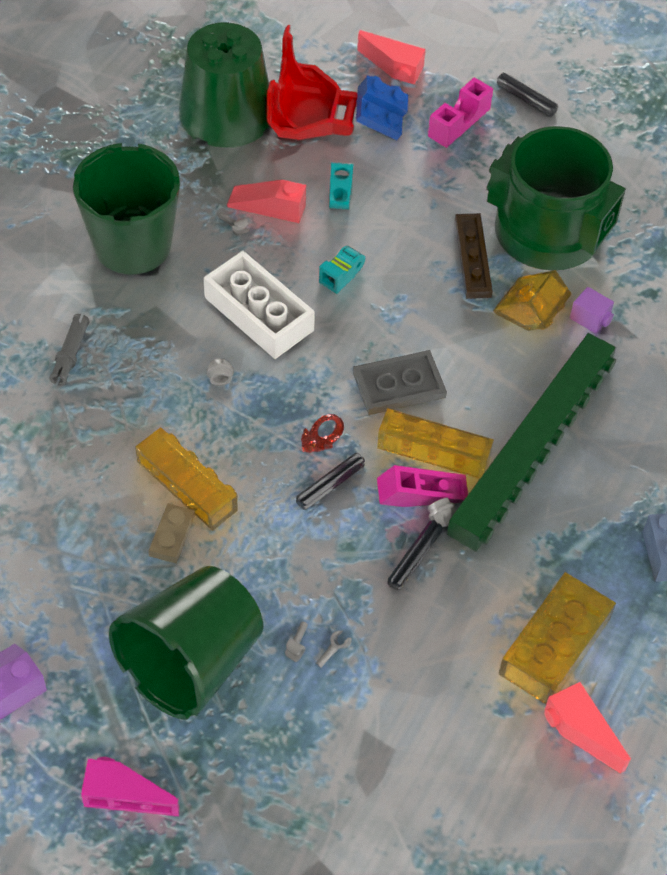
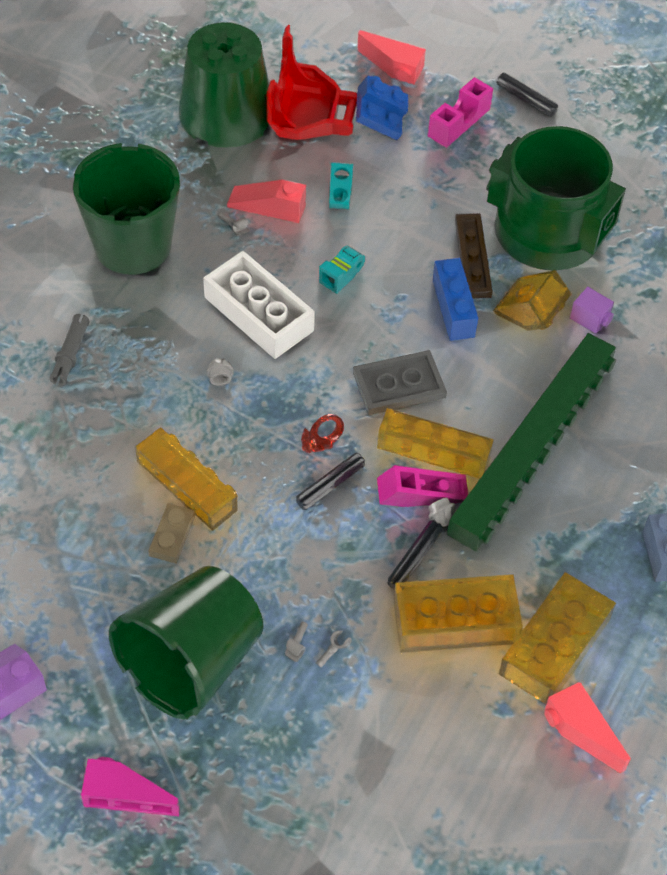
(455, 299): none -> blue brick
(457, 613): none -> clear yellow brick

